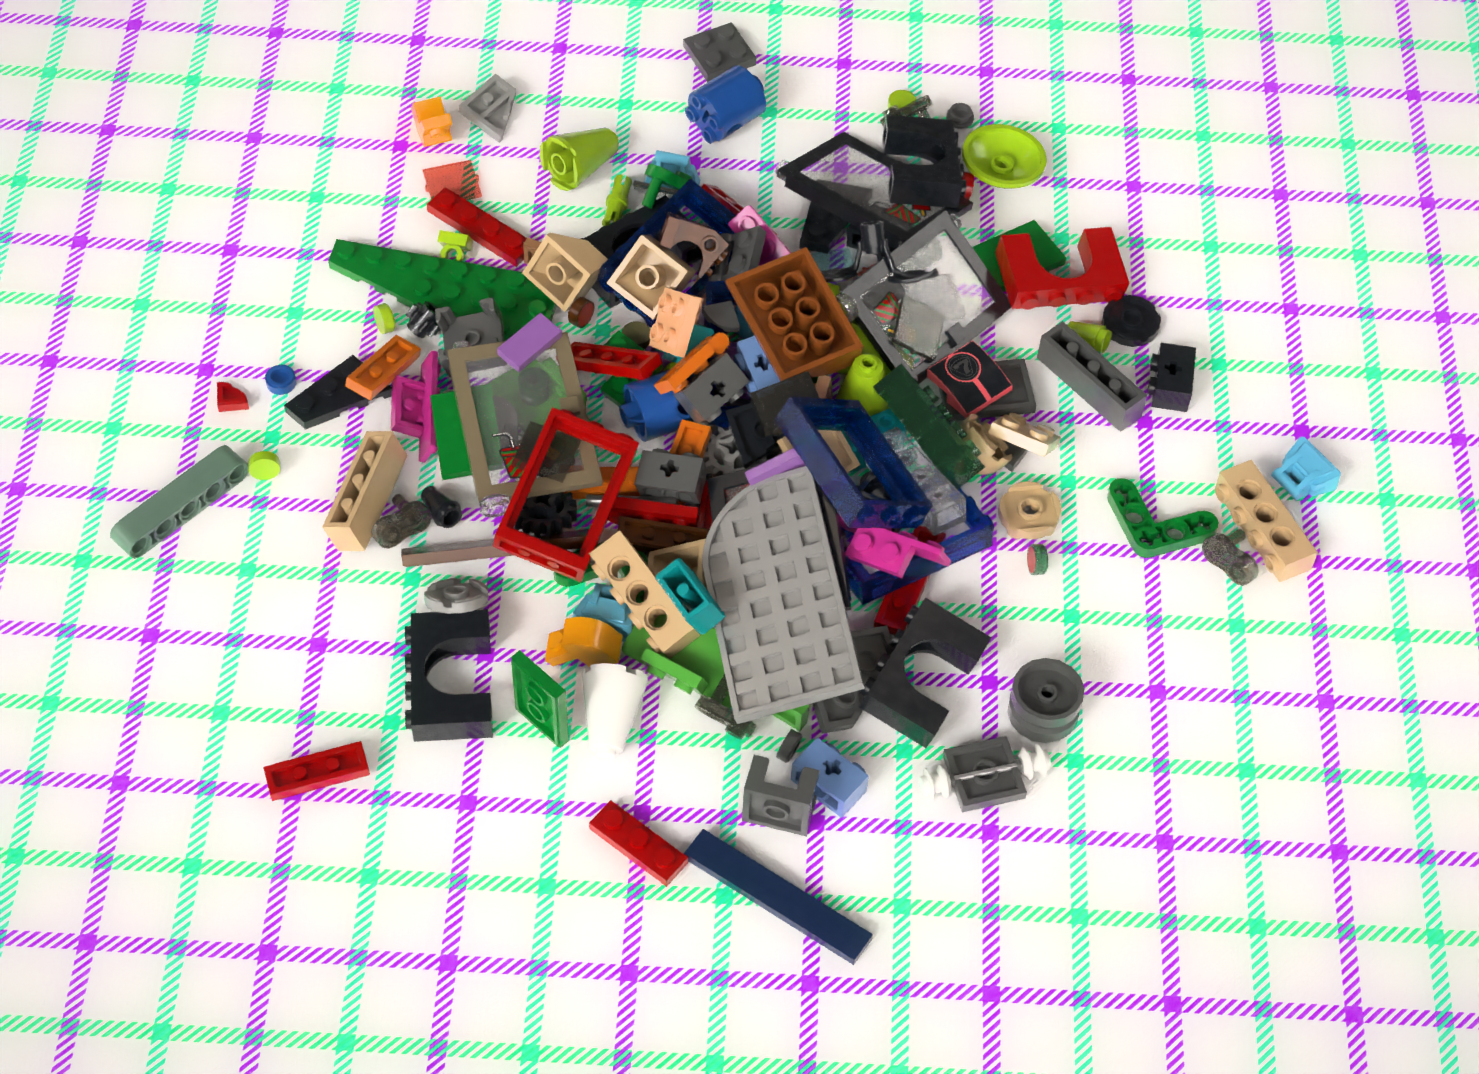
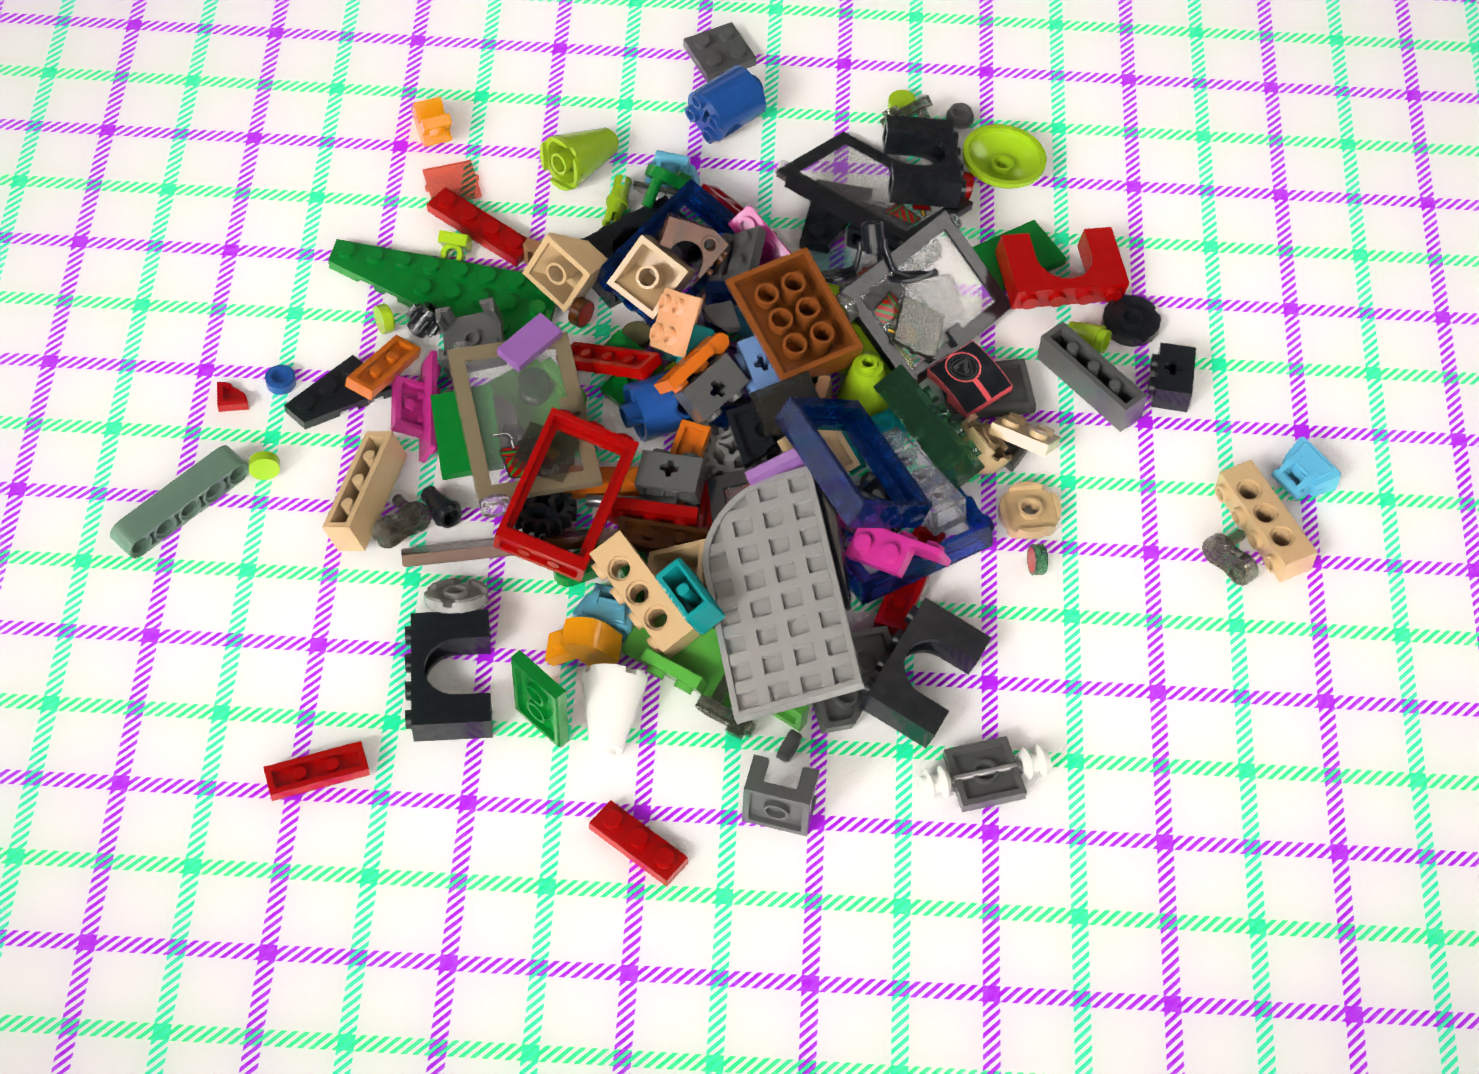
(490, 106): light grey wing -> none
(778, 896): dark blue tile -> none
(839, 780): medium blue brick -> none
(1045, 700): dark grey wheel -> none
(1149, 530): green beam -> none

